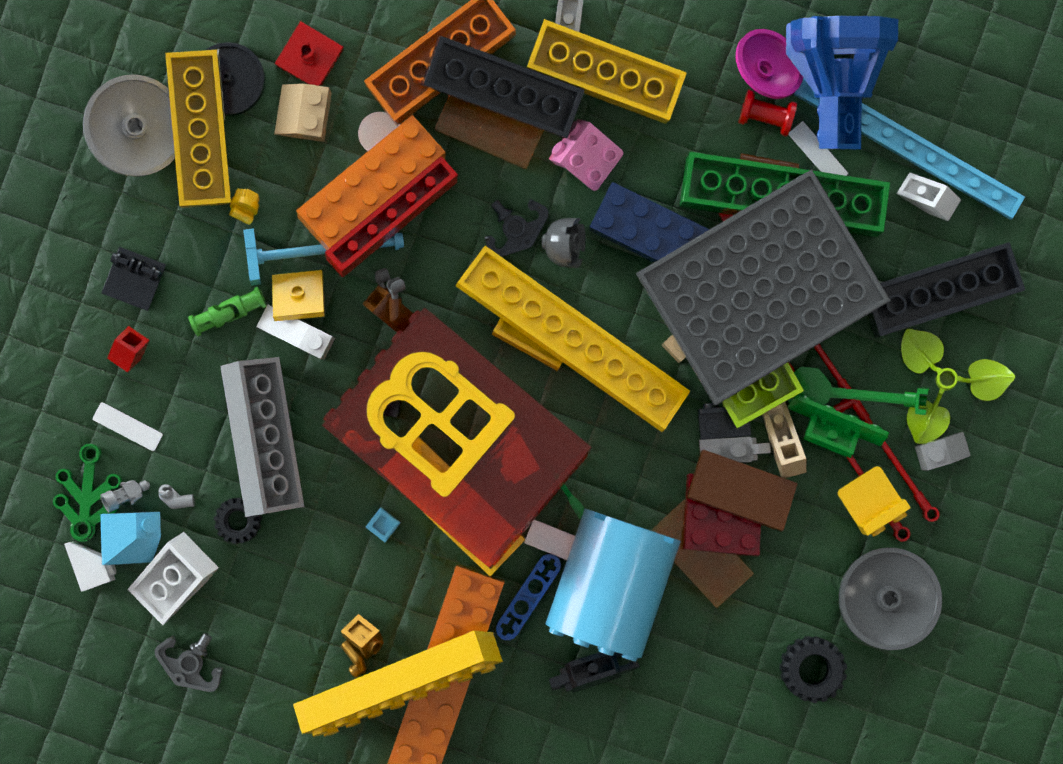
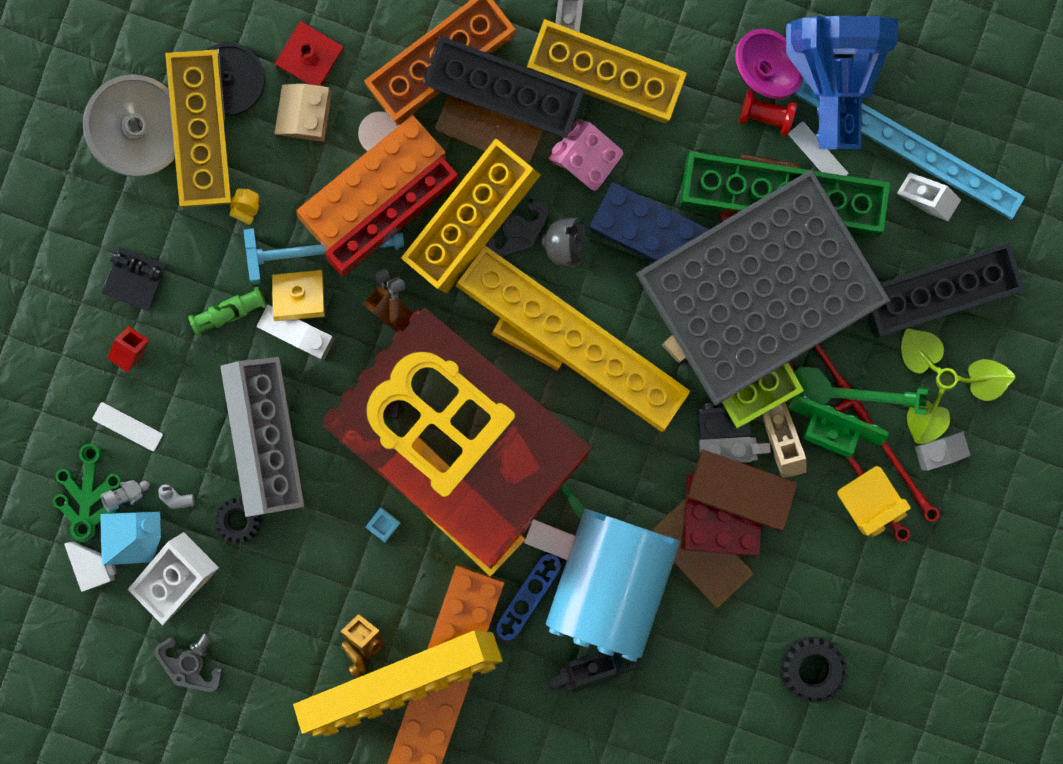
(470, 216): none -> yellow brick
(890, 598): dark grey dish -> none

